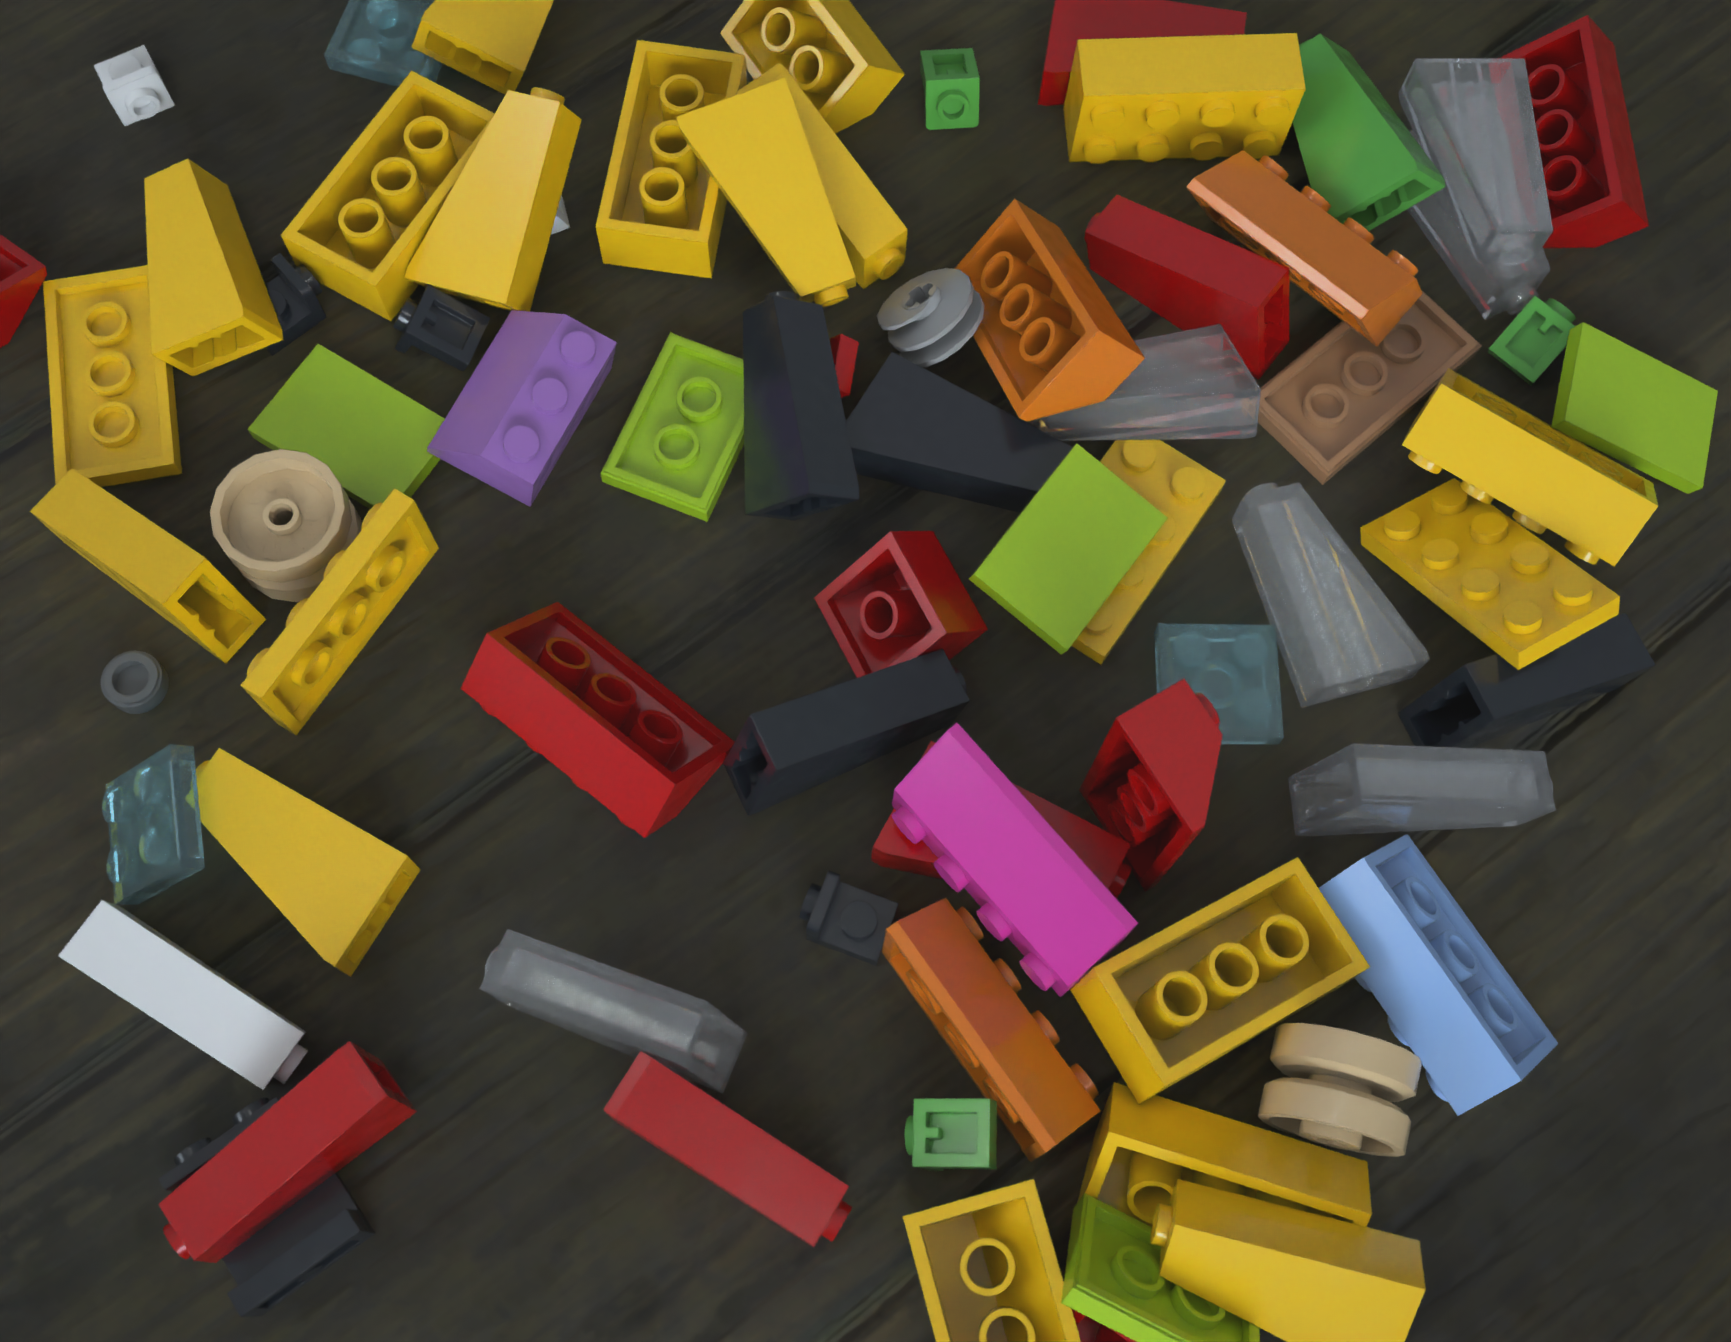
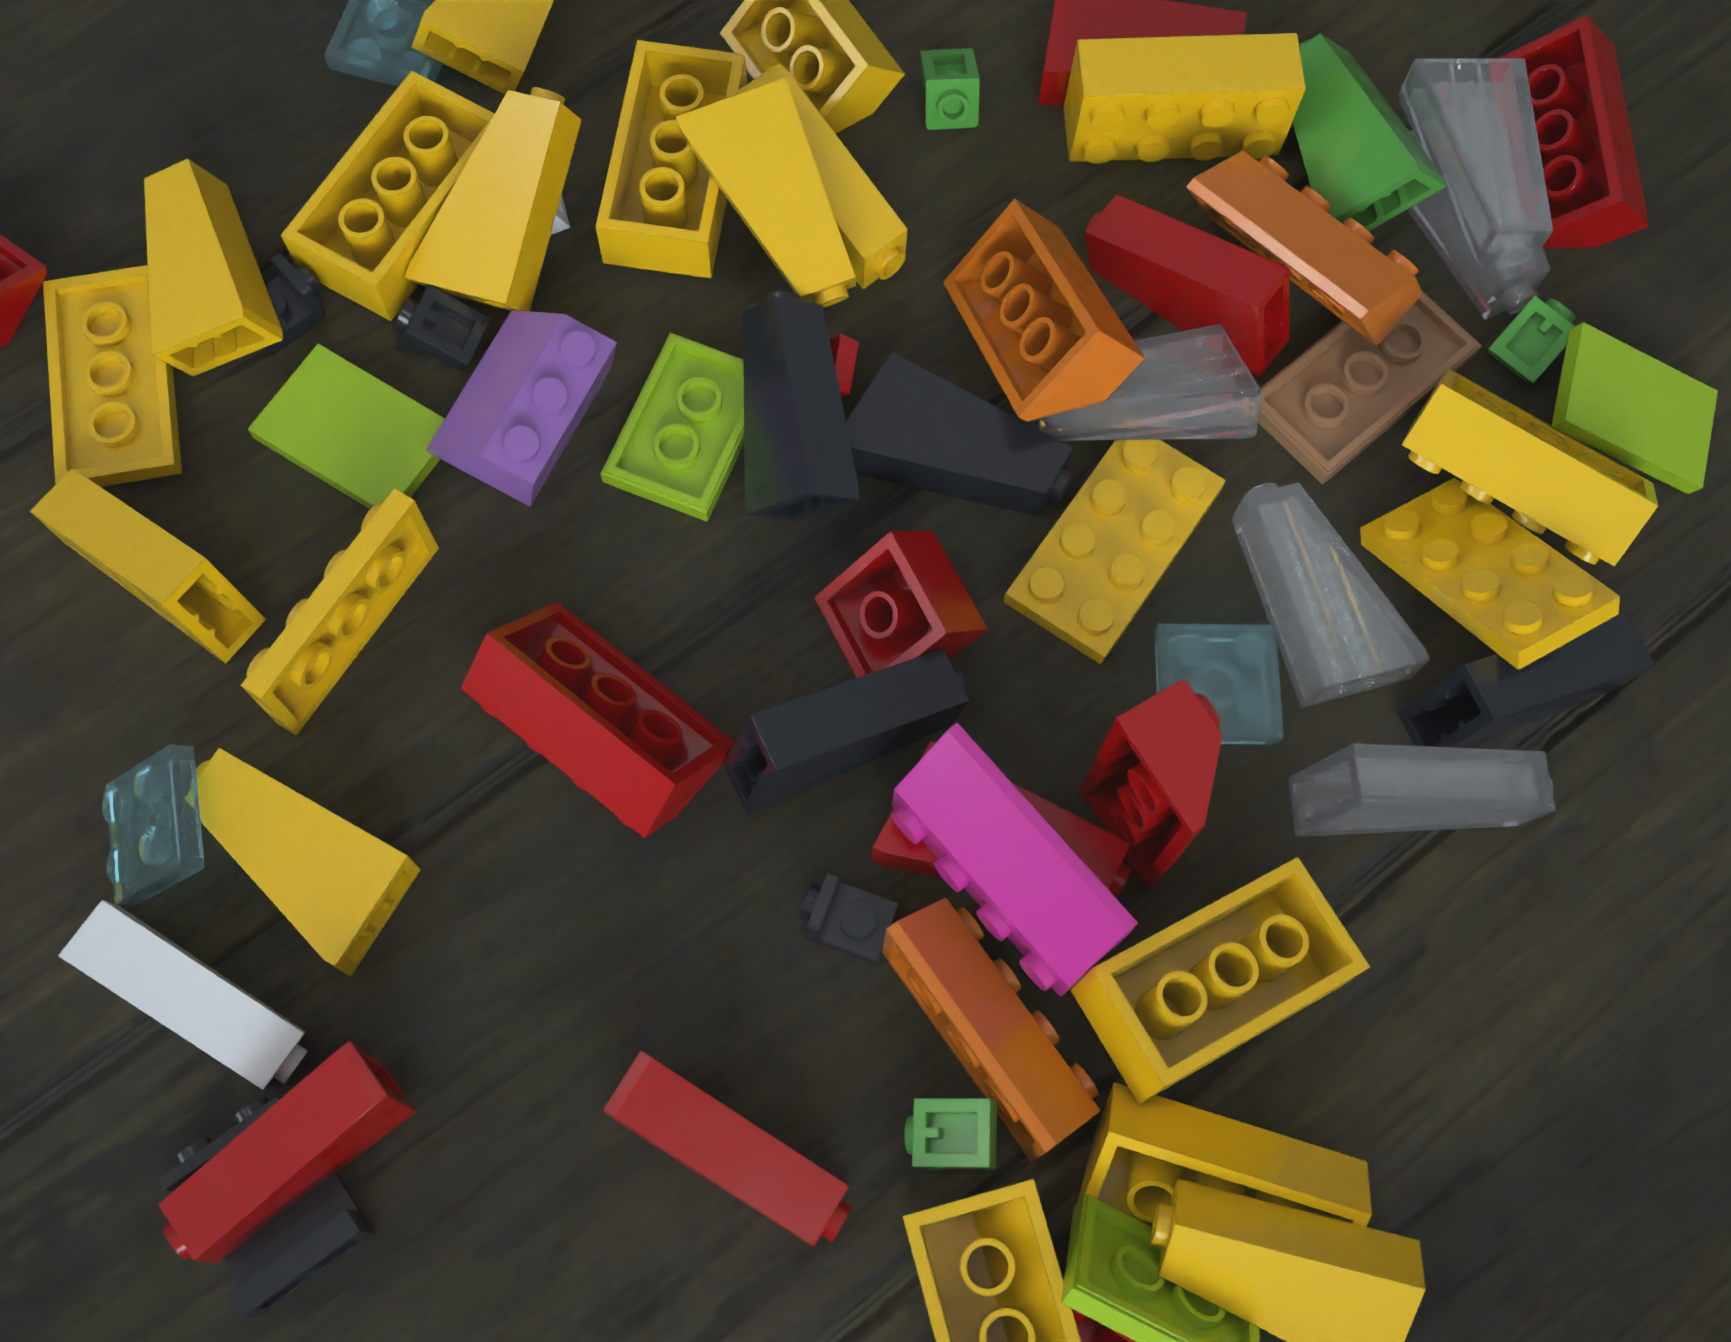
(134, 85): white bracket -> none
(134, 682): dark grey tile -> none
(283, 521): tan wheel -> none
(615, 1008): clear slope -> none
(932, 316): light grey piece -> none
(1068, 549): lime tile -> none
(1340, 1089): tan wheel -> none
(1437, 977): light blue slope -> none

